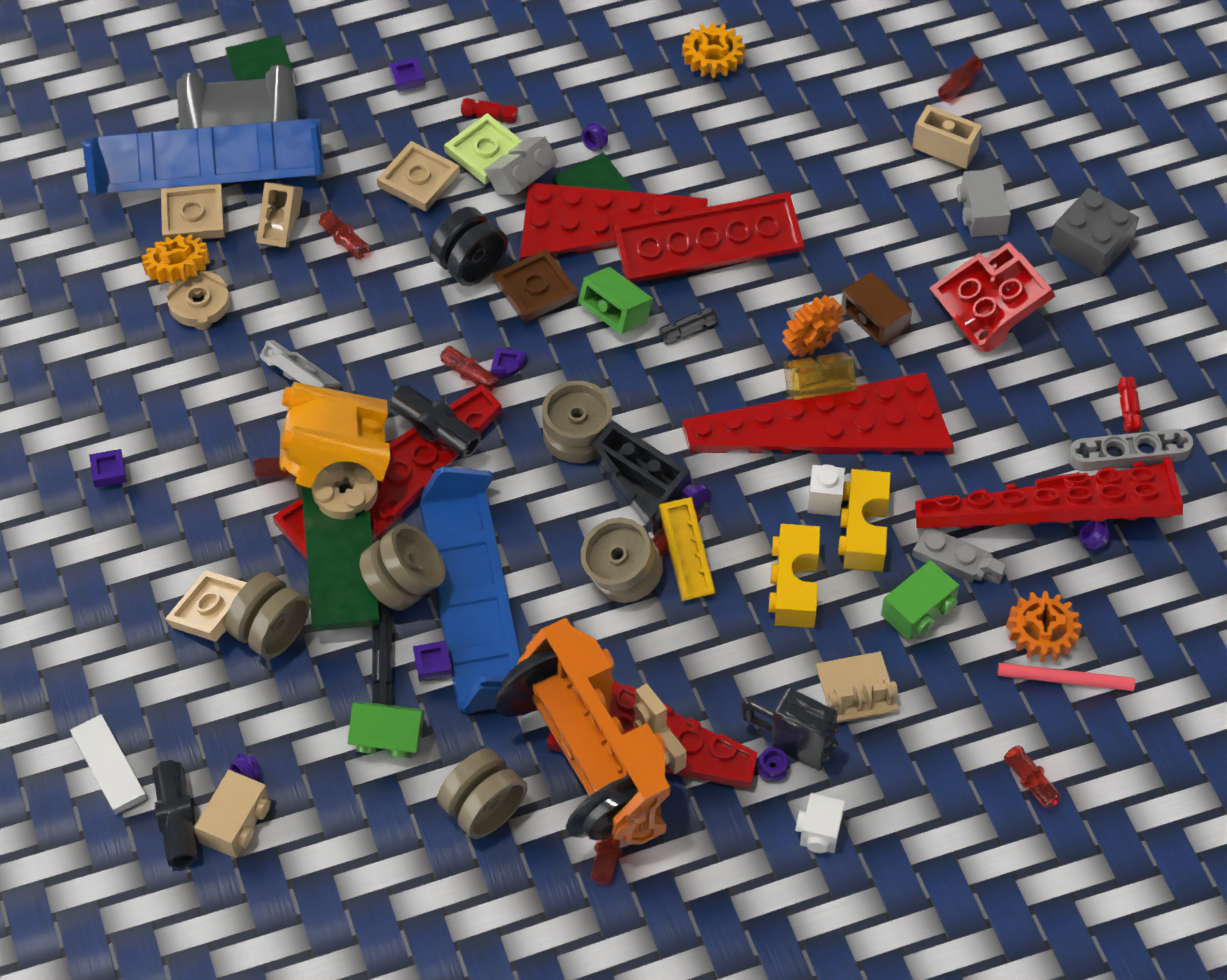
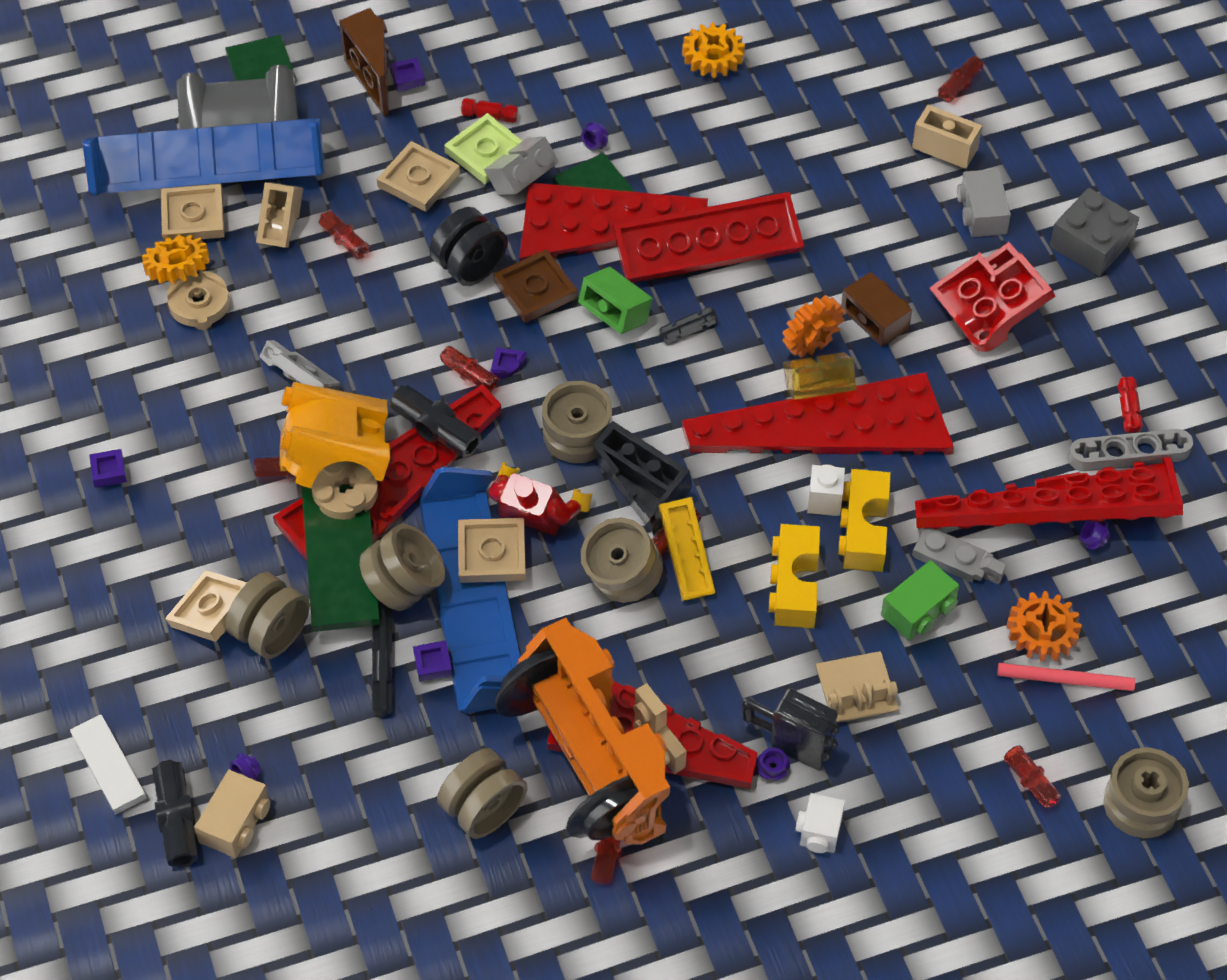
(366, 54): none -> reddish brown slope
(385, 728): bright green brick -> none
(491, 550): none -> tan plate
(535, 501): none -> red torso
(698, 493): dark purple tile -> none
(1146, 792): none -> dark tan wheel

